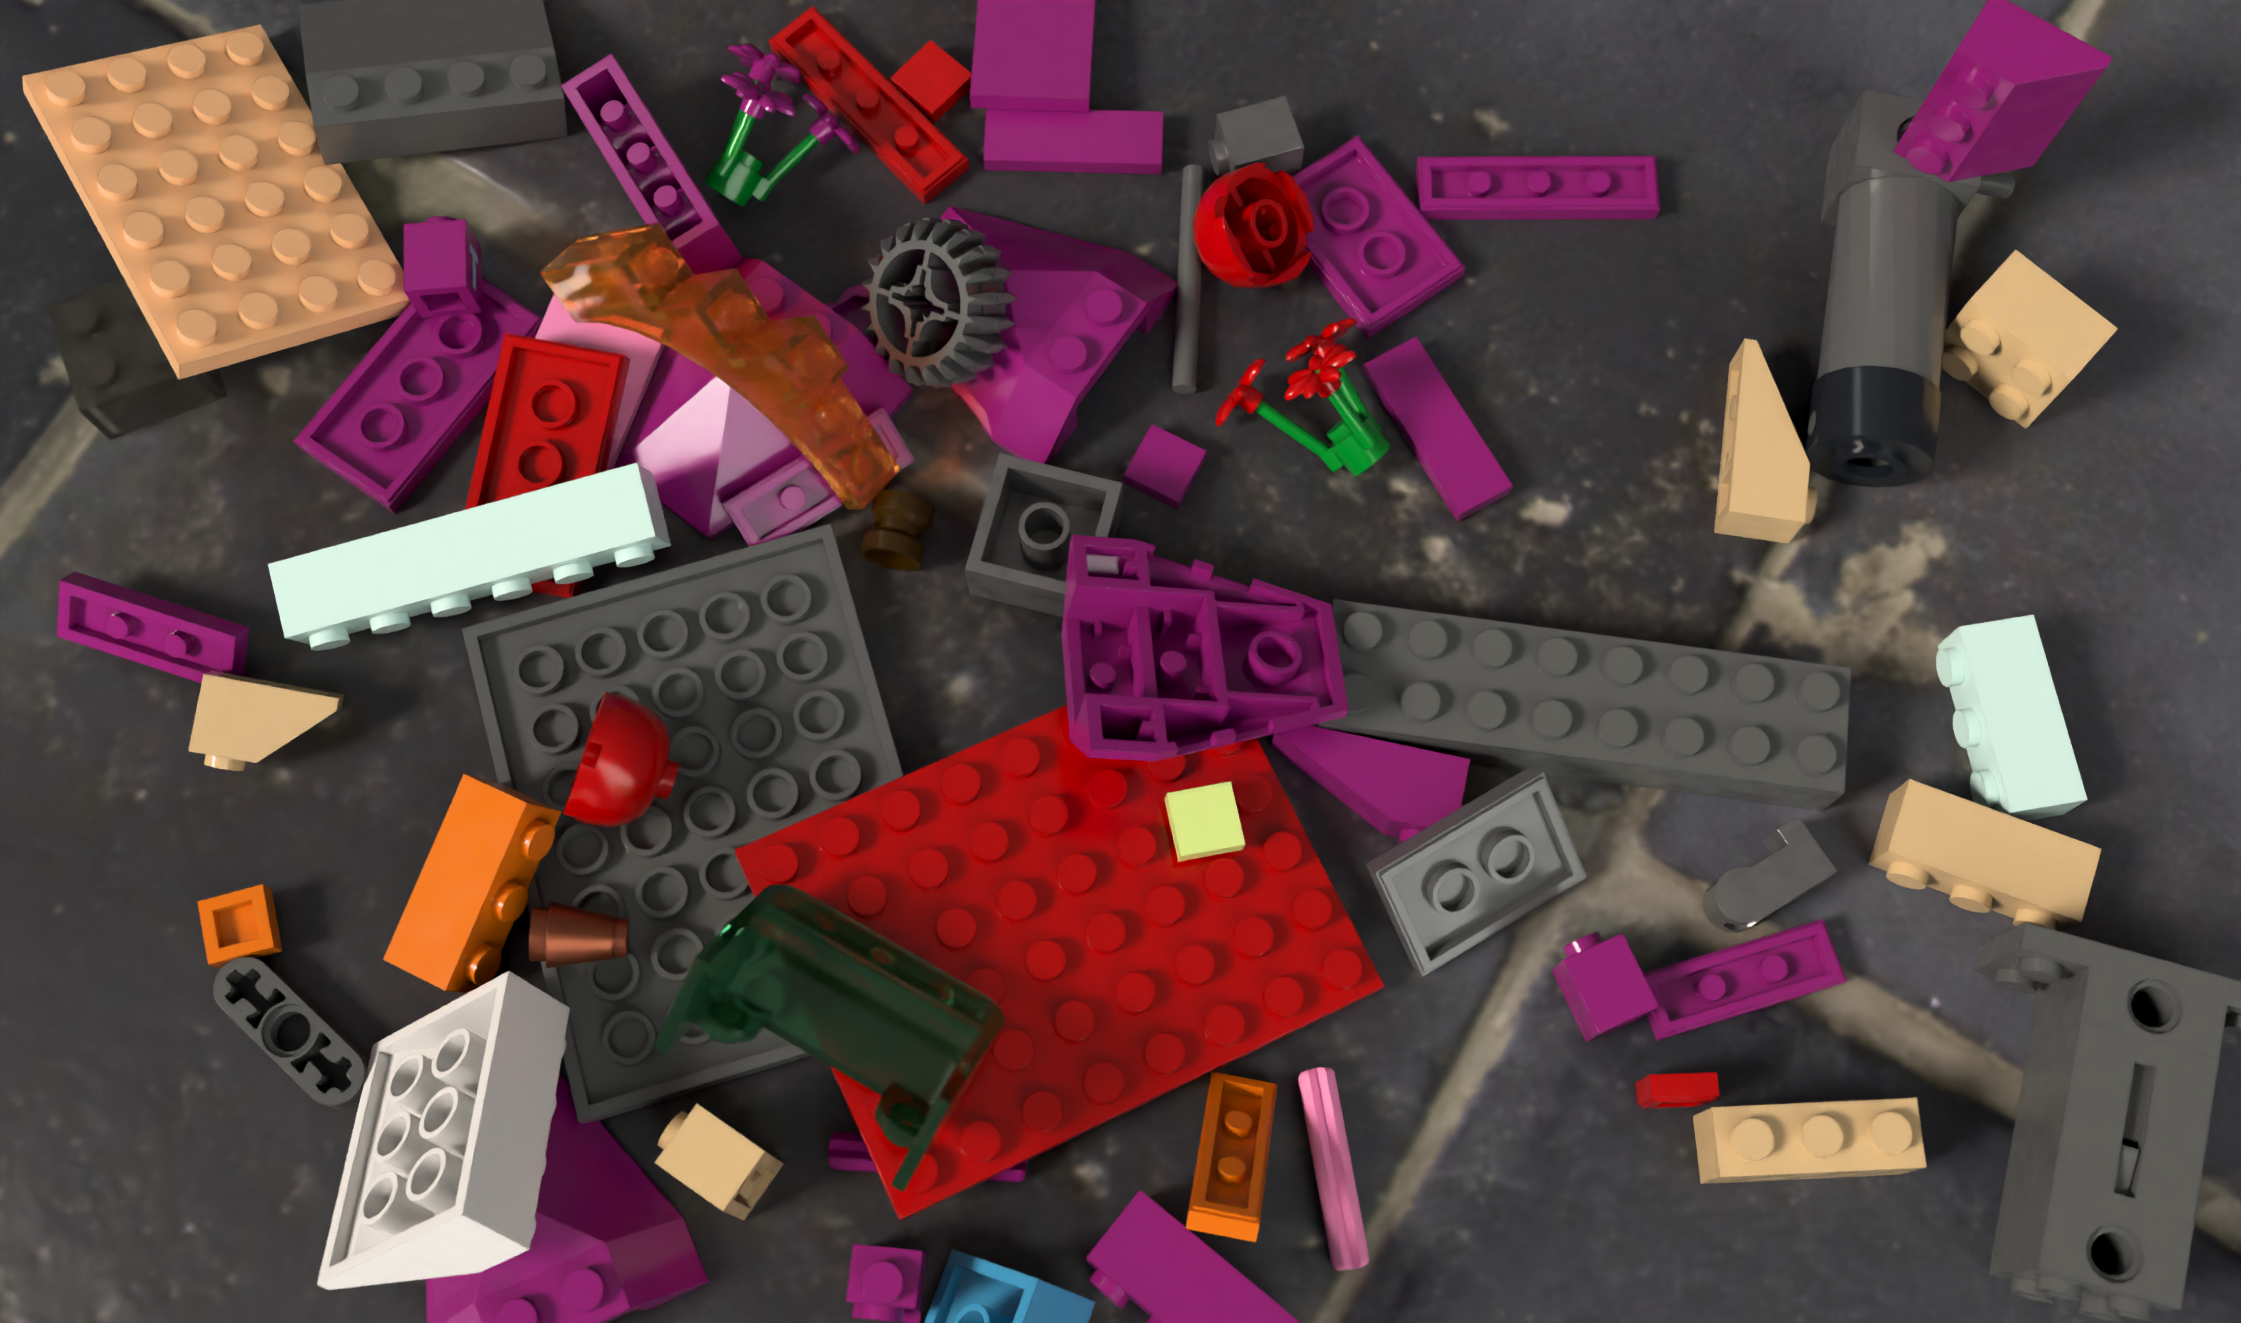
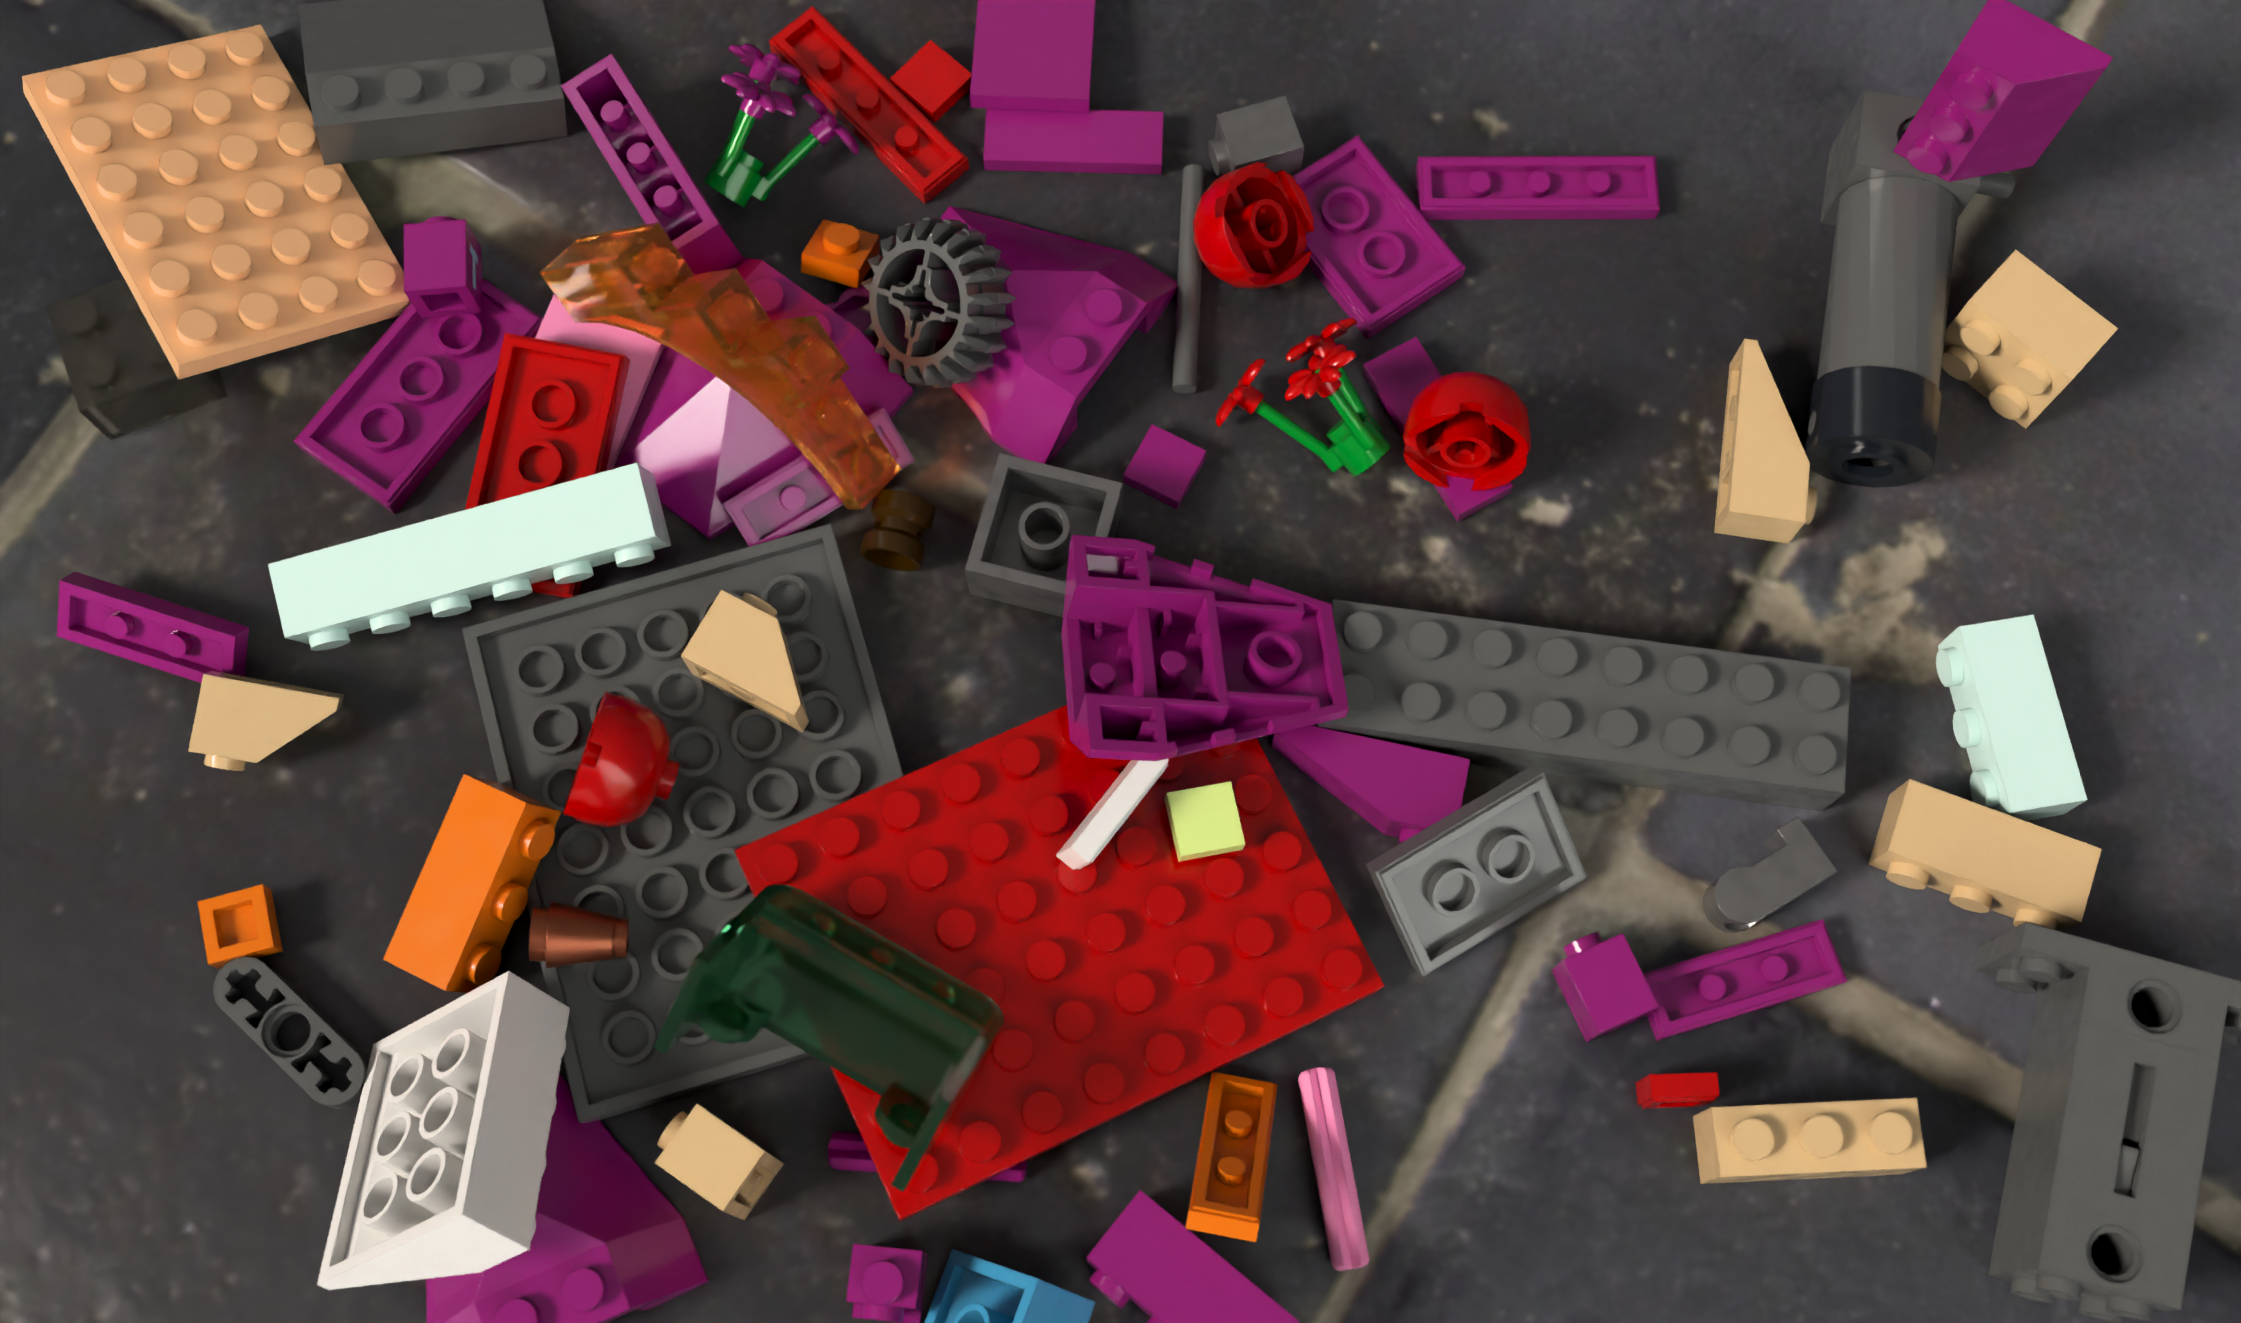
(748, 656): none -> tan slope
(839, 253): none -> orange plate
(1110, 812): none -> white tile
(1469, 430): none -> red cylinder

